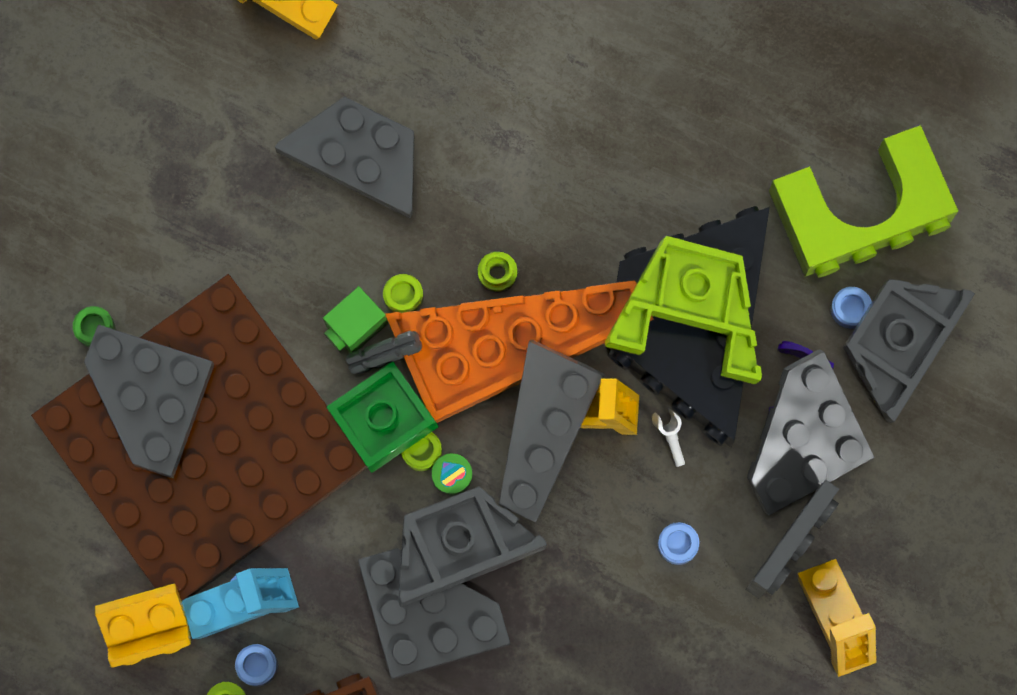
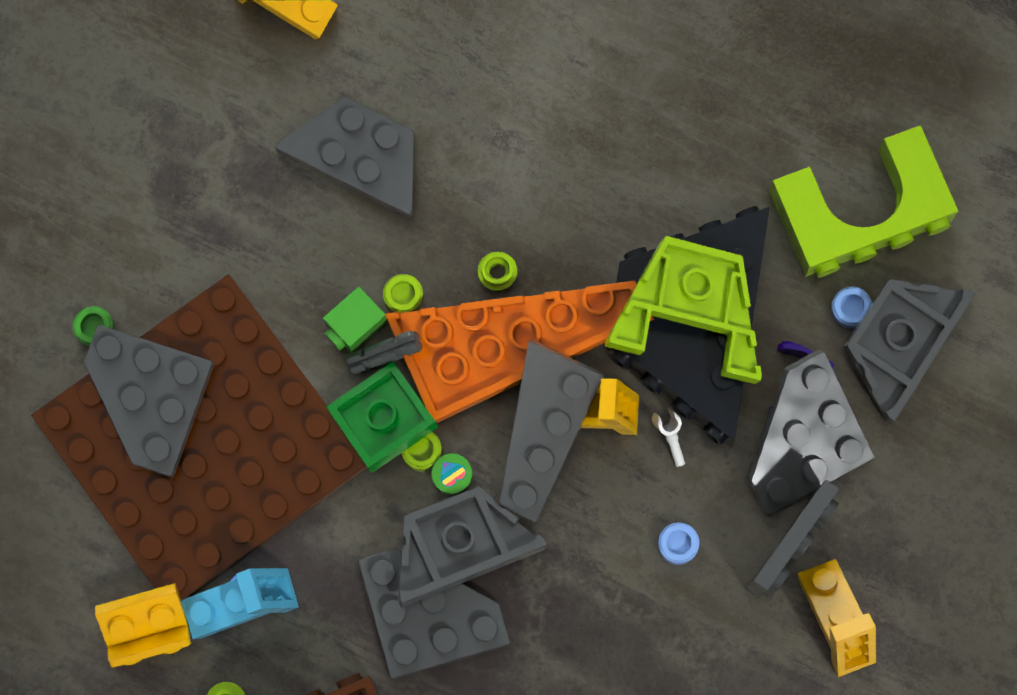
(256, 665): light blue tile -> none

